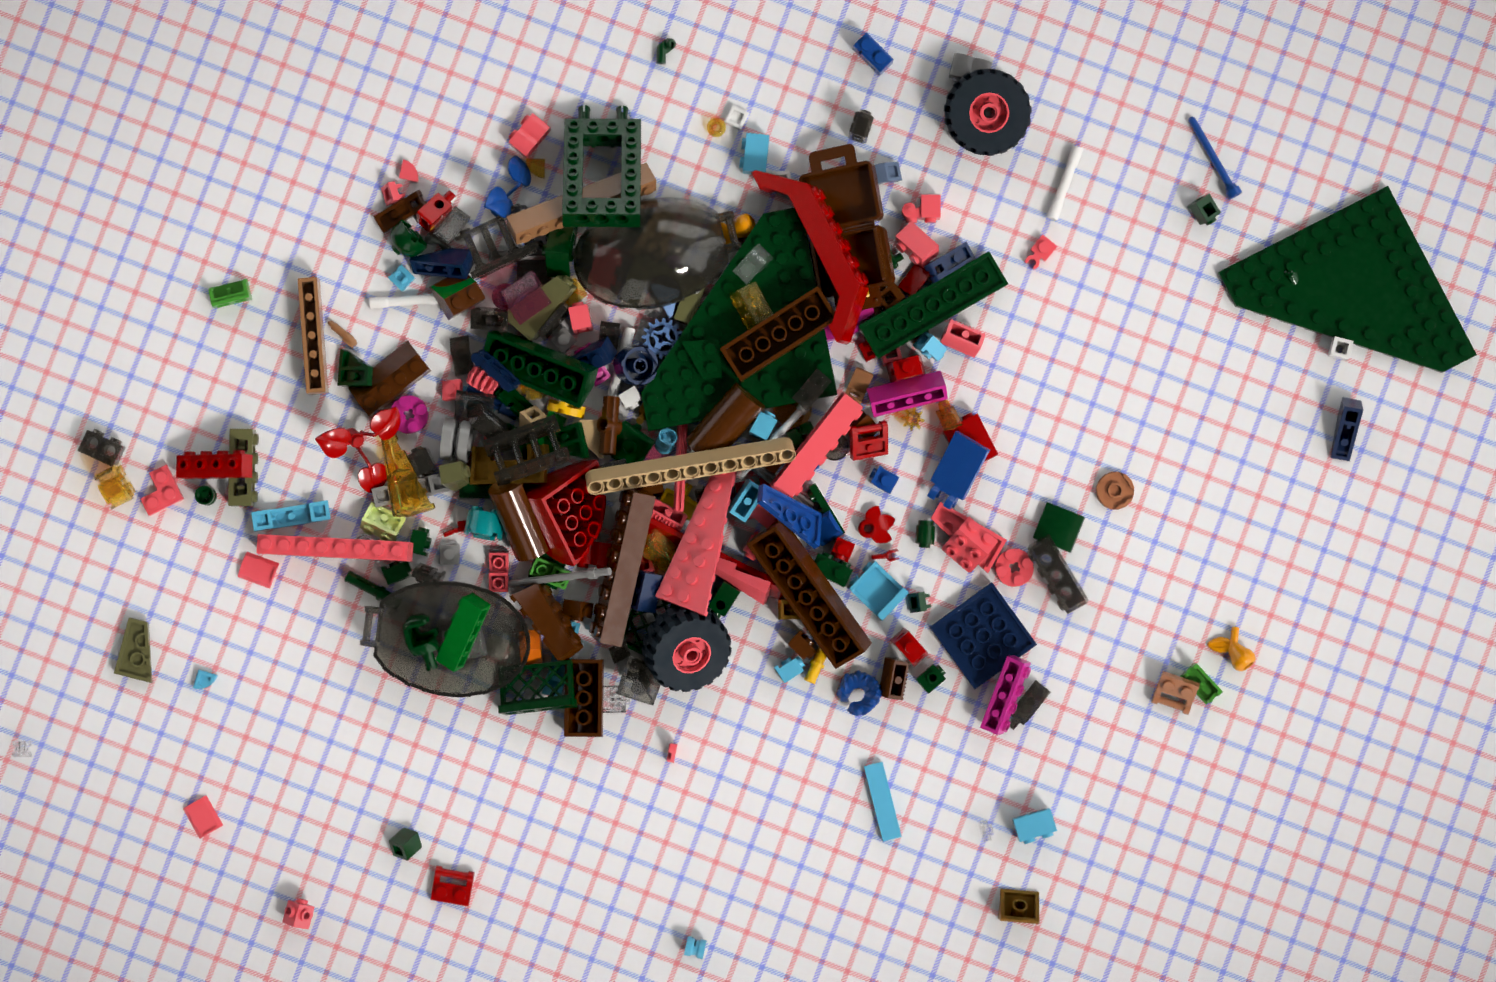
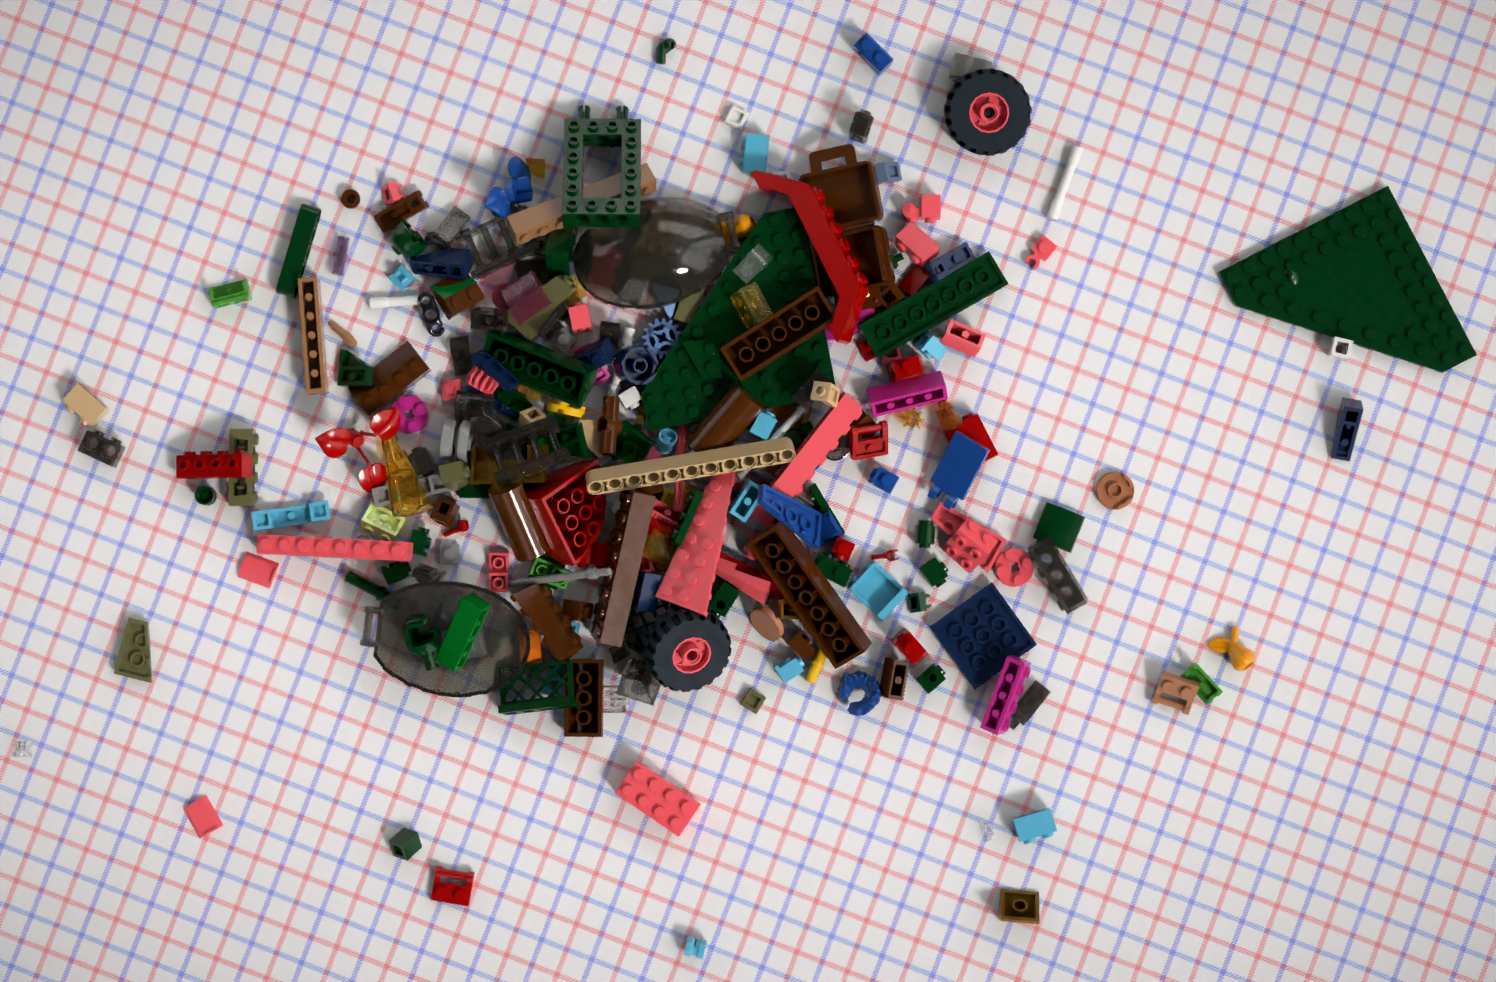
(85, 405): none -> tan brick
(115, 486): clear yellow brick -> none
(166, 494): coral plate -> none
(204, 679): medium azure tile -> none
(298, 250): none -> dark green beam
(298, 913): coral brick -> none
(340, 256): none -> clear purple pin
(344, 198): none -> reddish brown plate
(408, 172): coral tile -> none
(430, 216): red torso -> none
(431, 306): none -> black piece
(439, 514): none -> reddish brown brick
(483, 524): teal brick -> none
(519, 190): none -> blue panel
(529, 135): coral brick -> none
(658, 798): none -> coral brick
(671, 752): coral tile -> none
(685, 518): none -> dark green plate
(716, 121): clear yellow plate -> none
(753, 701): none -> olive tile
(766, 623): none -> nougat tile
(826, 393): none -> tan bracket
(859, 383): medium nougat bracket -> none
(879, 525): red plate -> none
(882, 801): medium azure tile -> none
(934, 572): none -> dark green brick
(1204, 209): dark green brick -> none
(1231, 189): blue piece -> none

